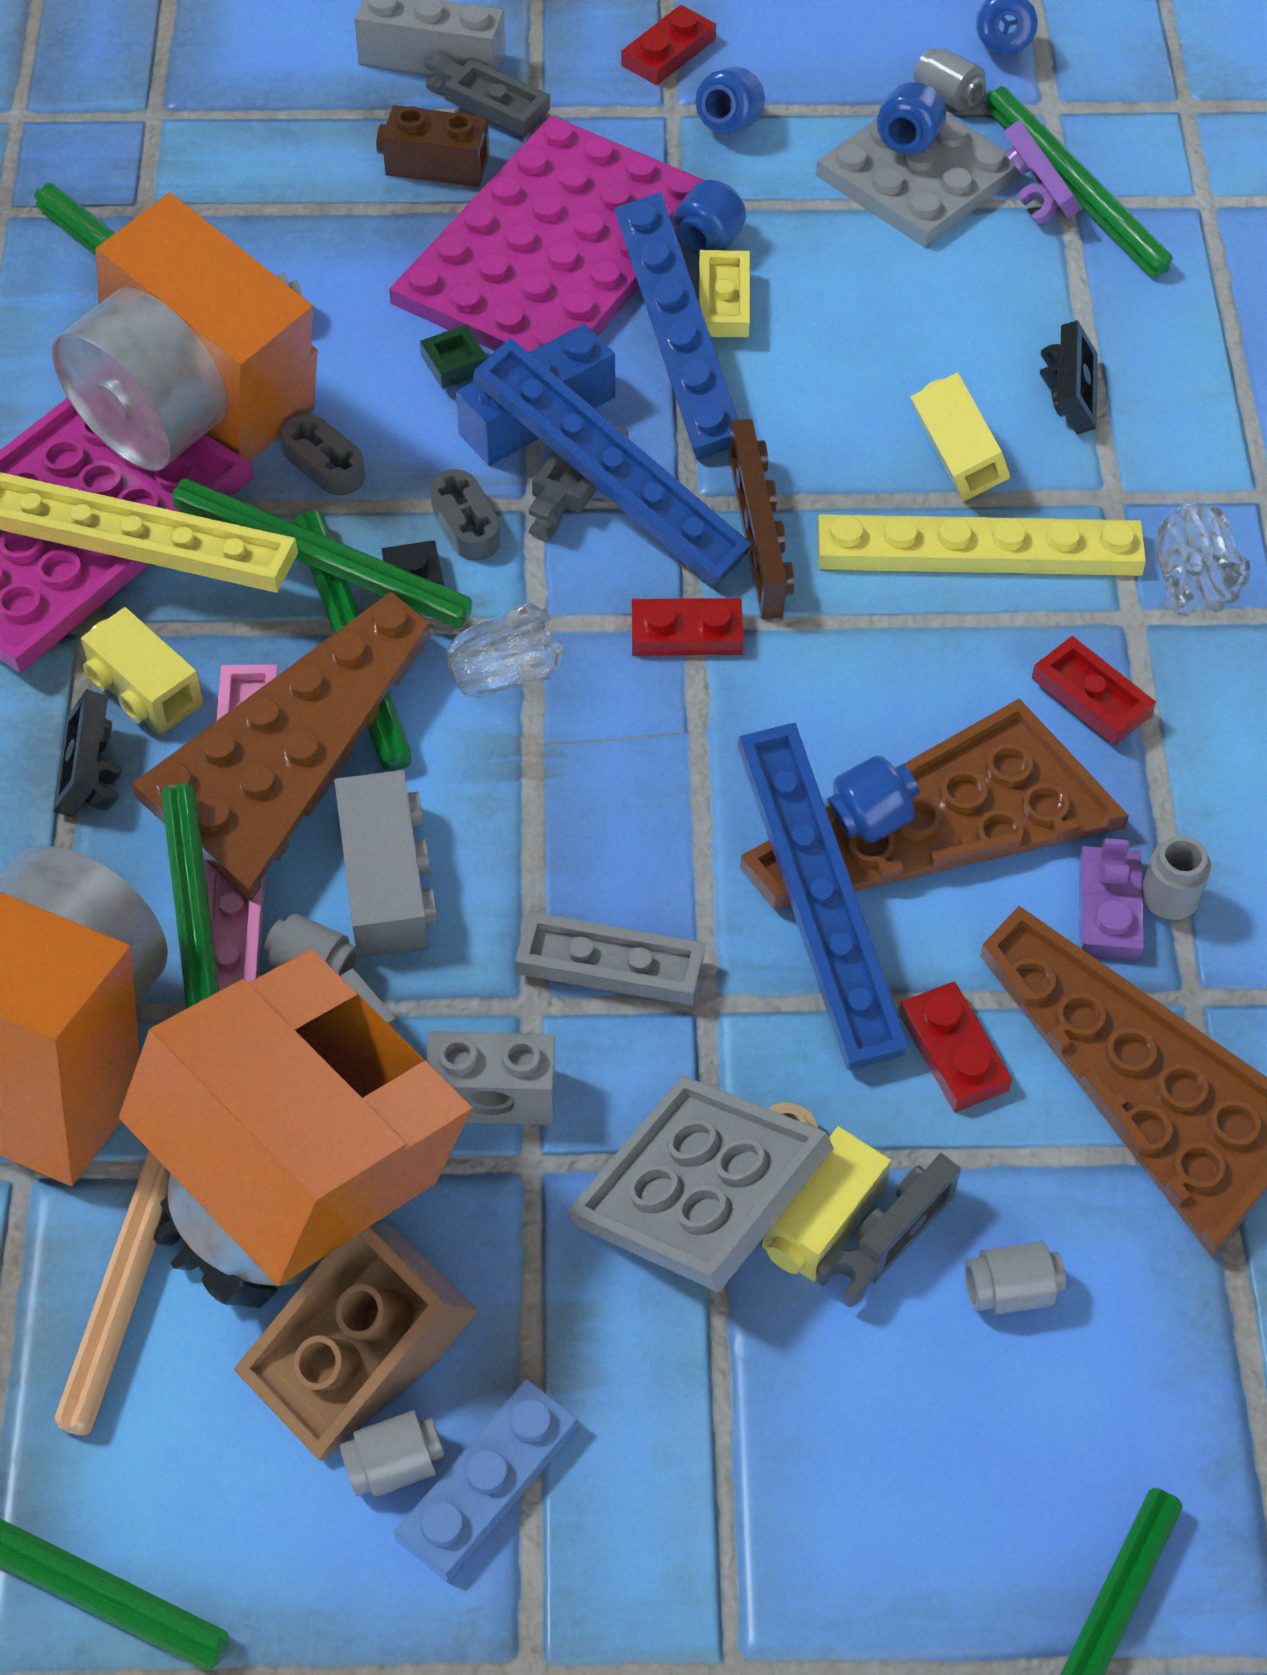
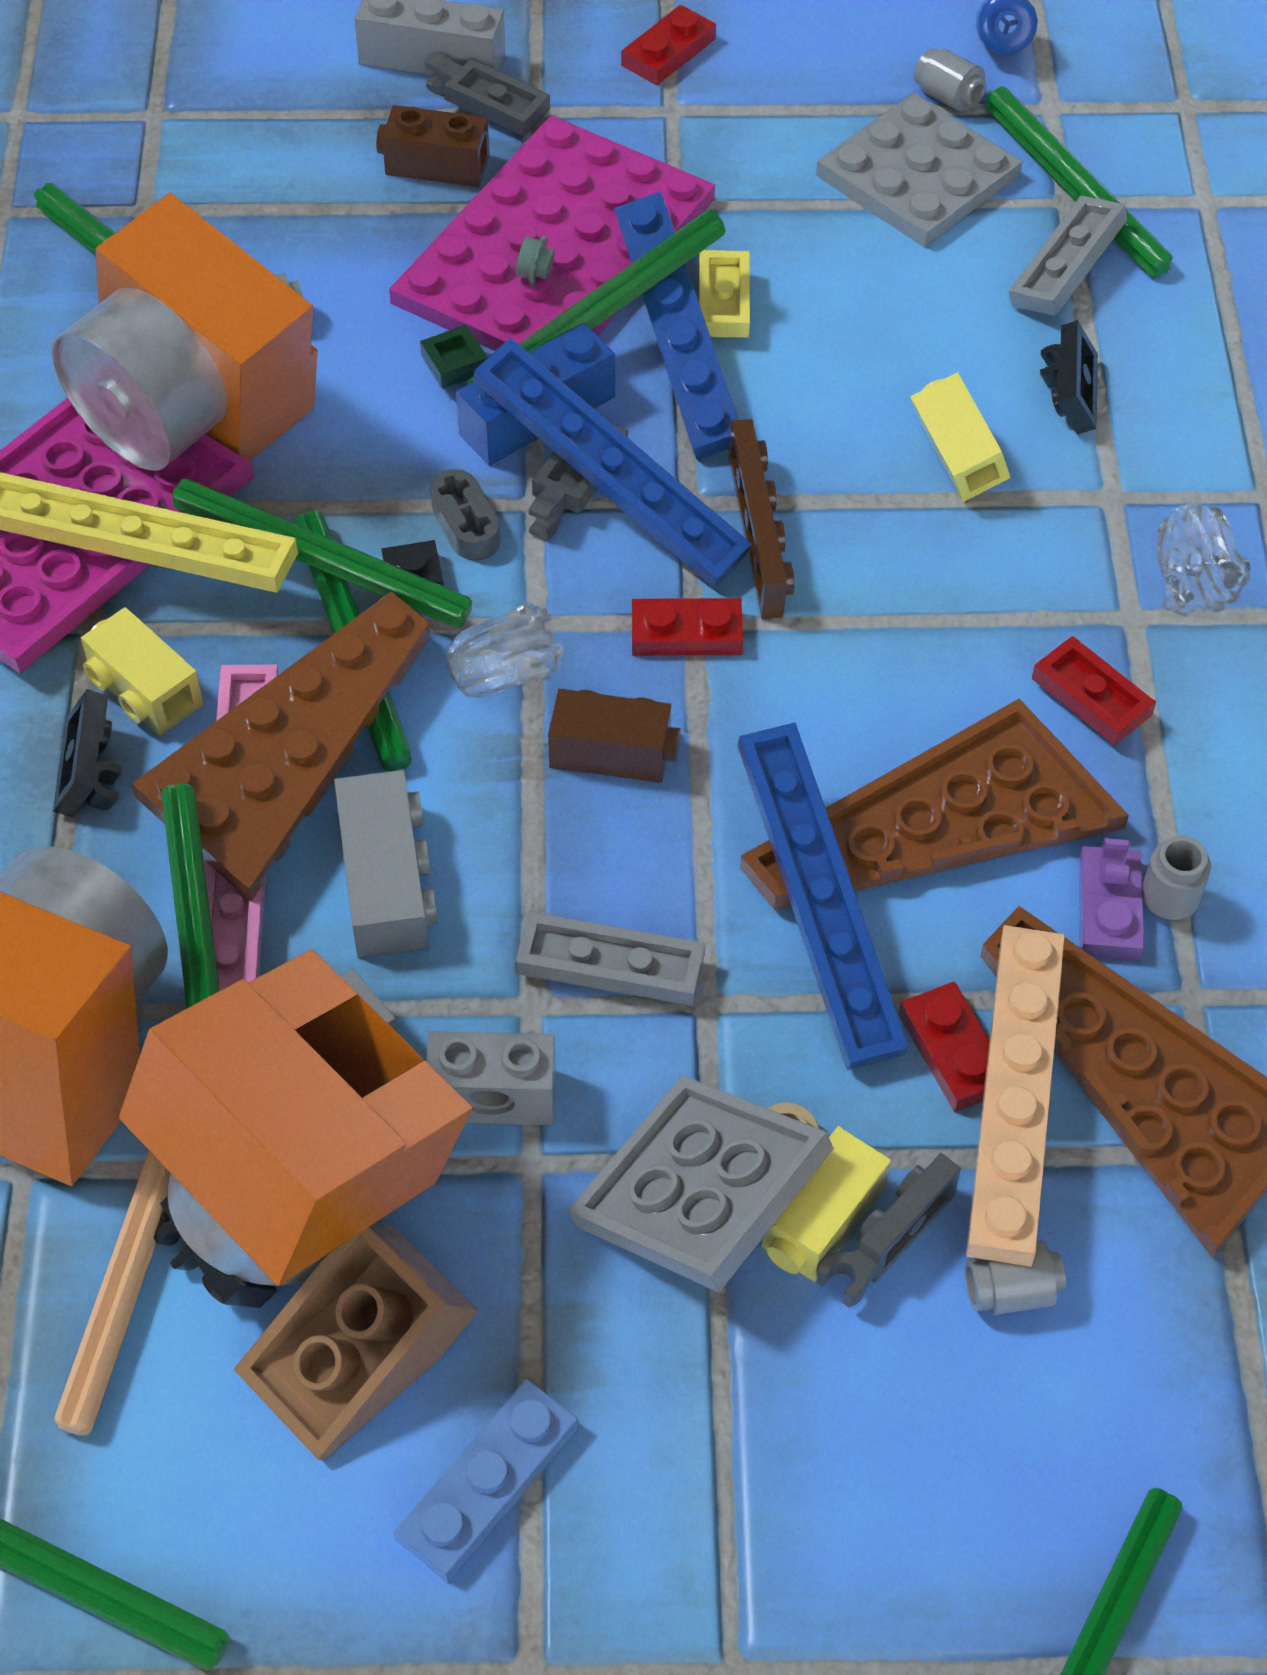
(299, 934): light grey brick -> none
(315, 460): dark grey beam -> none
(391, 1454): light grey brick -> none
(534, 259): none -> sand green plate
(612, 735): none -> reddish brown brick
(633, 279): none -> green axle
(709, 217): blue head -> none
(730, 100): blue head -> none
(873, 799): blue head -> none
(911, 118): blue head -> none
(980, 545): light yellow plate -> none
(1016, 1098): none -> light nougat plate
(1028, 156): medium lavender plate -> none
(1068, 255): none -> light grey plate

